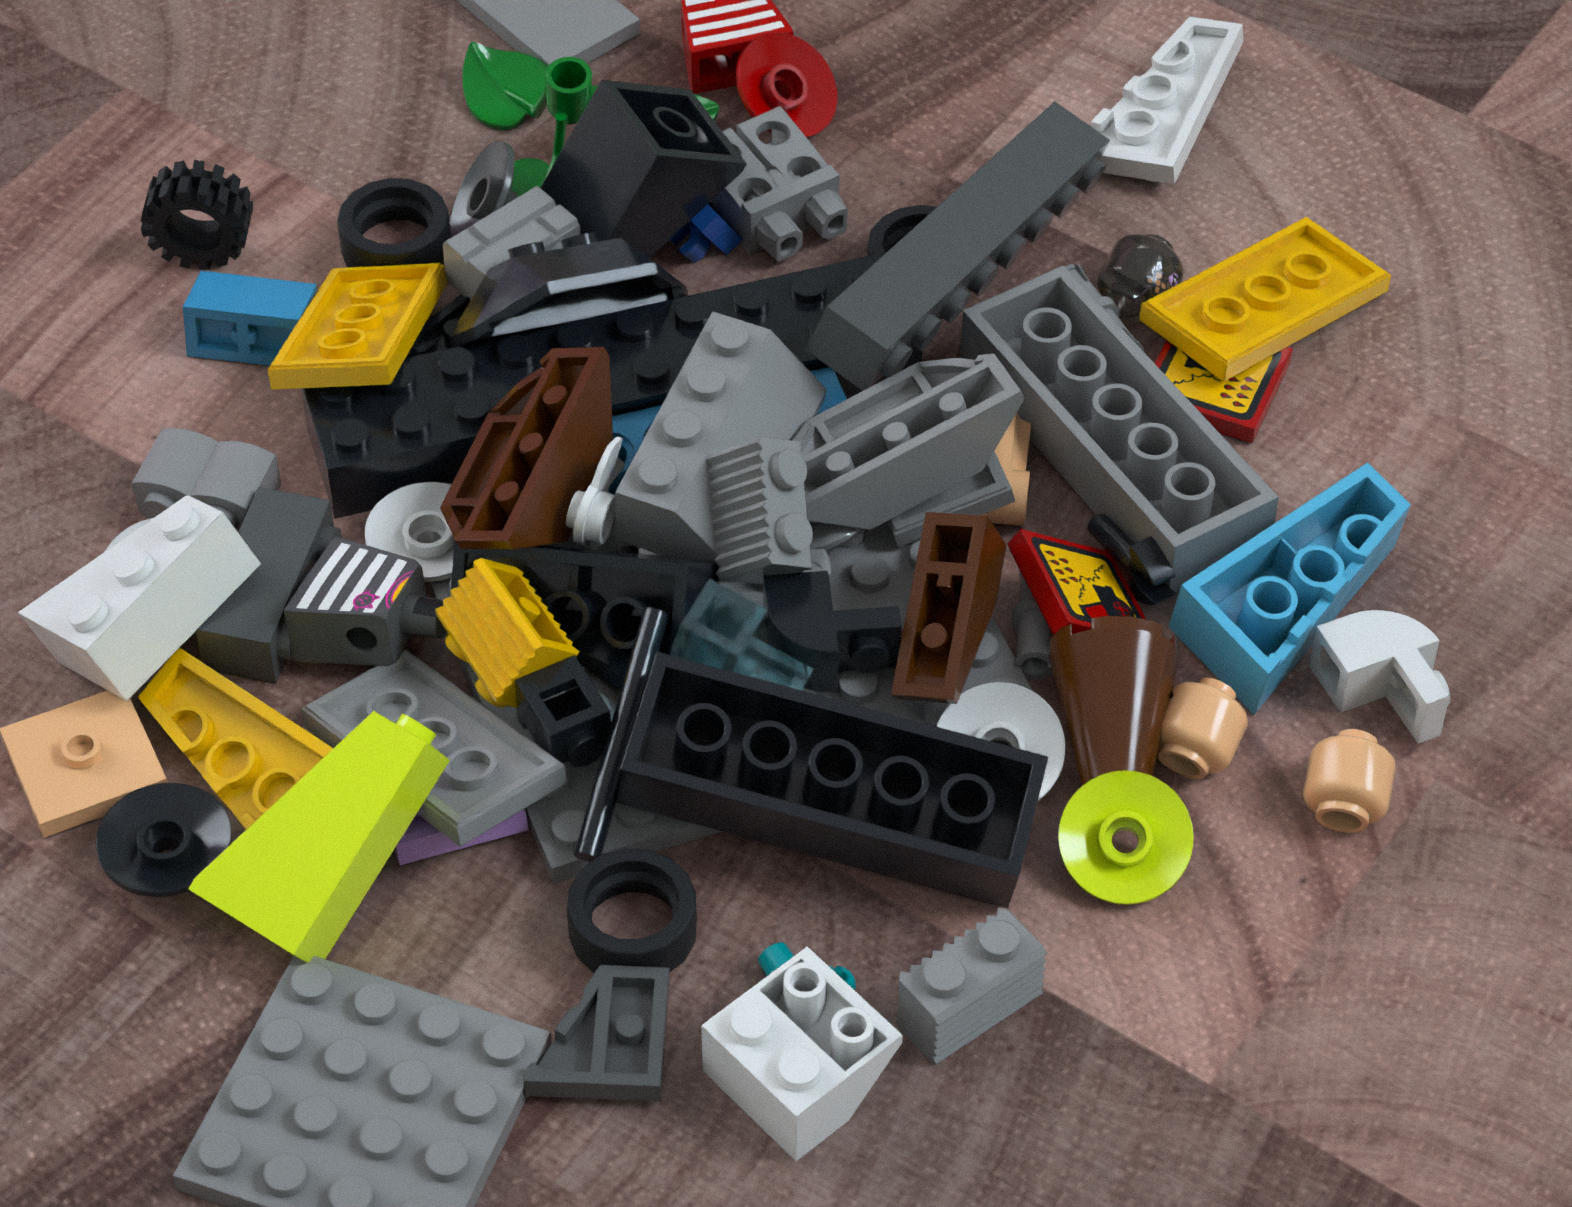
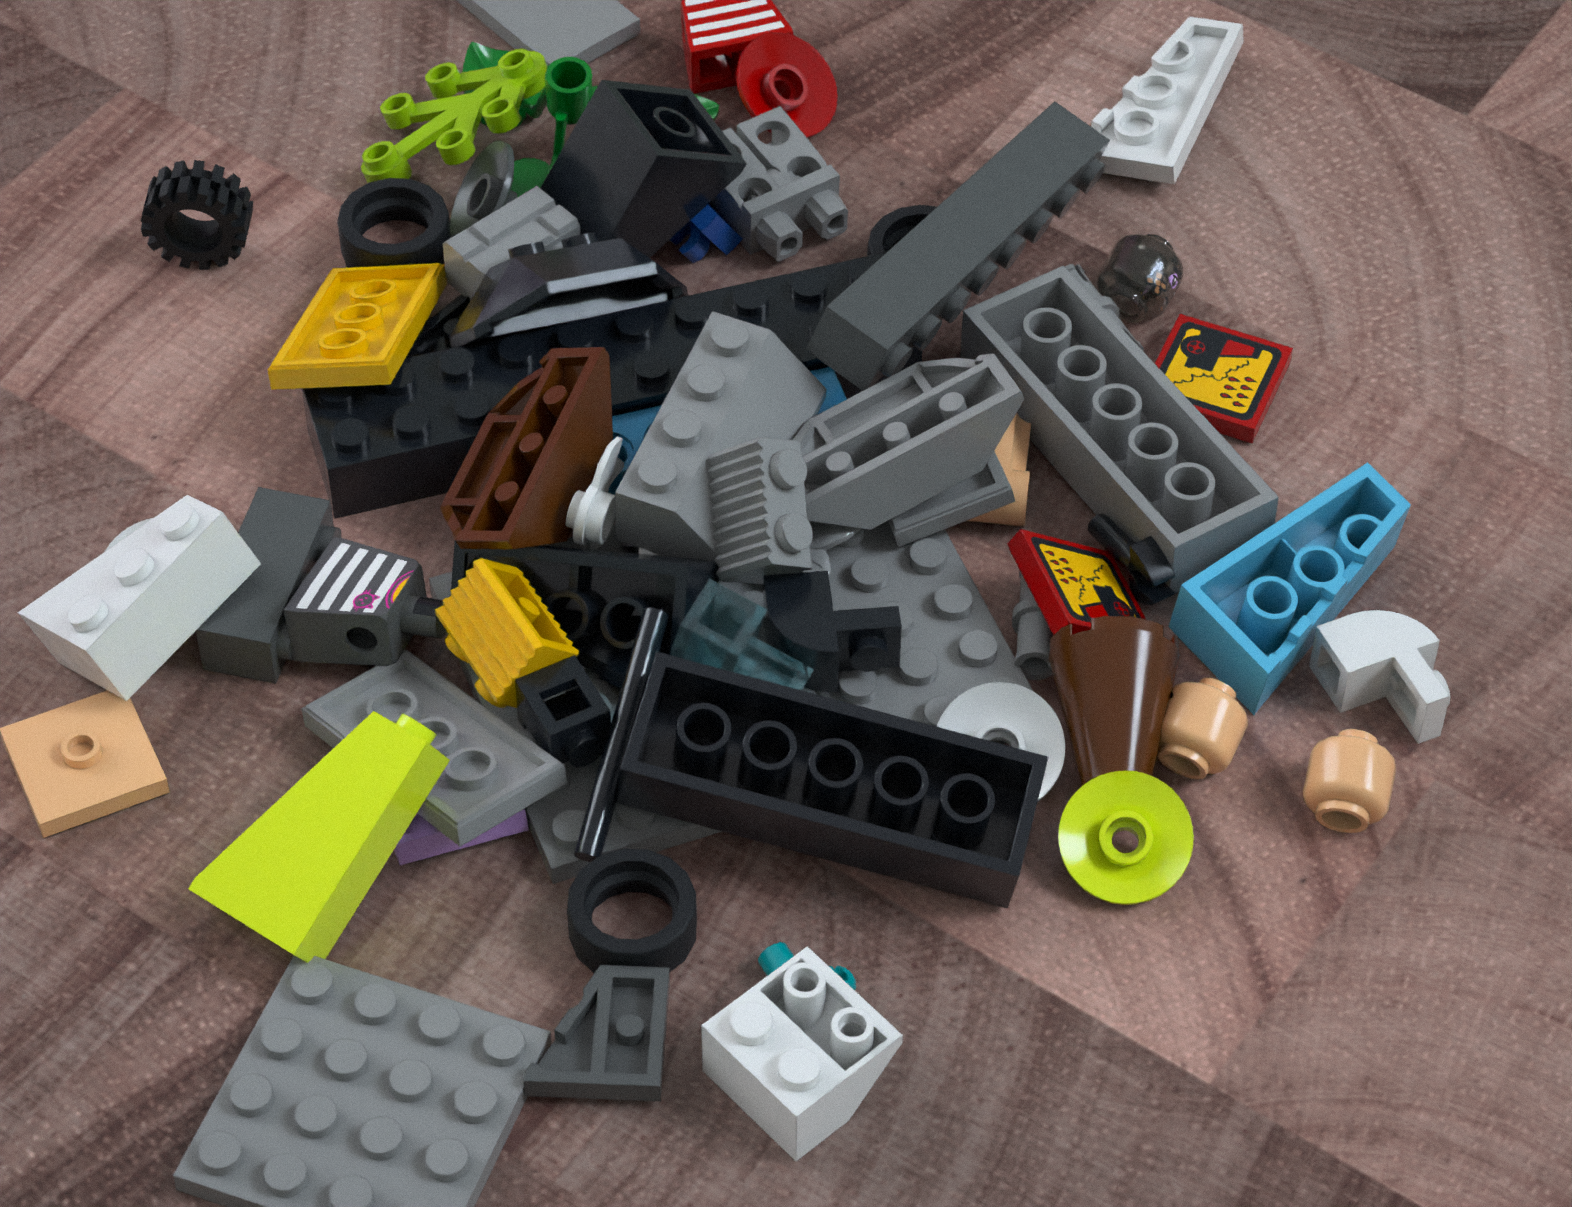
(160, 820): black dish -> none
(208, 470): light grey brick -> none
(230, 736): yellow wing -> none
(242, 316): dark azure hinge -> none
(414, 527): white dish -> none
(455, 117): none -> lime plant
(948, 606): reddish brown slope -> none
(970, 985): light grey brick -> none
(1264, 298): yellow tile -> none

